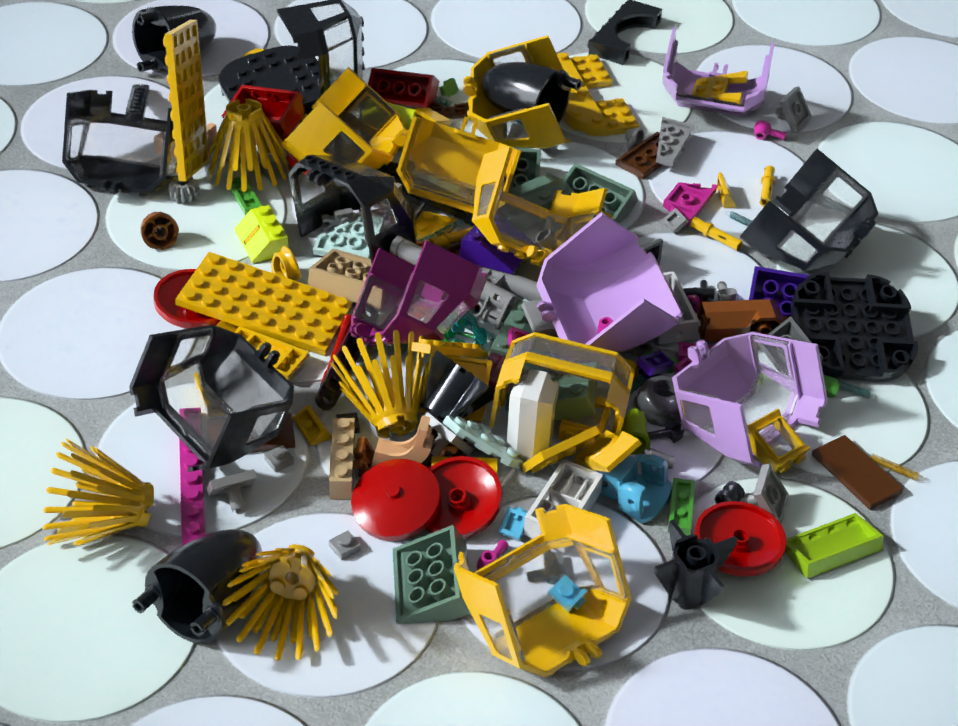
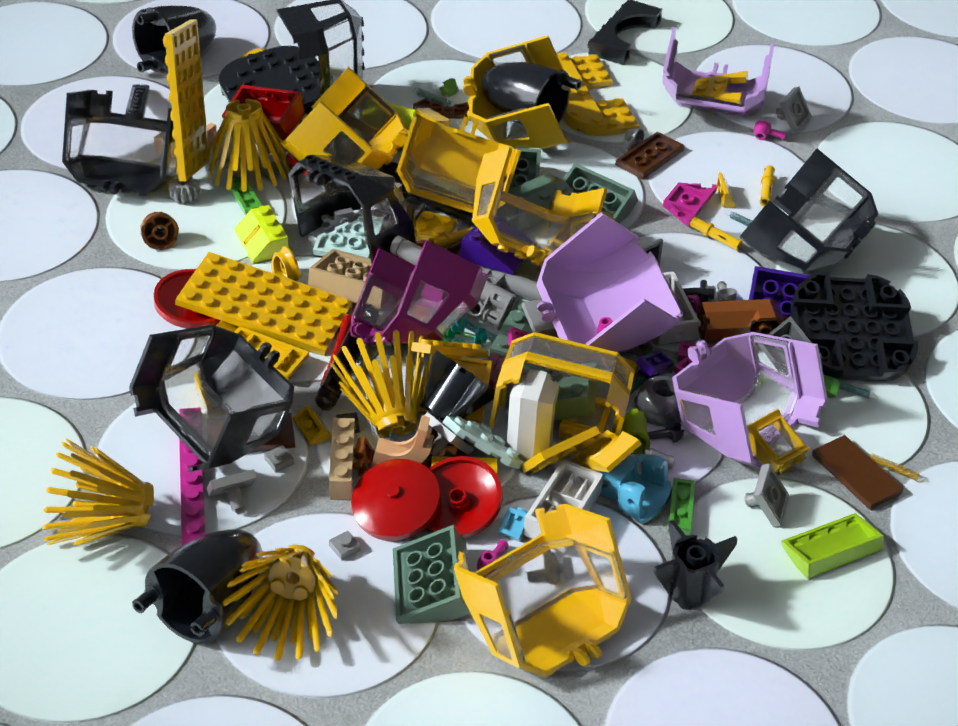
(404, 87): red slope -> none
(441, 230): piece -> none
(477, 329): teal piece -> none
(546, 237): light grey bar -> none
(568, 594): medium azure bracket -> none
(672, 140): light grey wing -> none
(675, 221): light grey plate -> none
(731, 492): black wheel -> none
(758, 532): red dish -> none

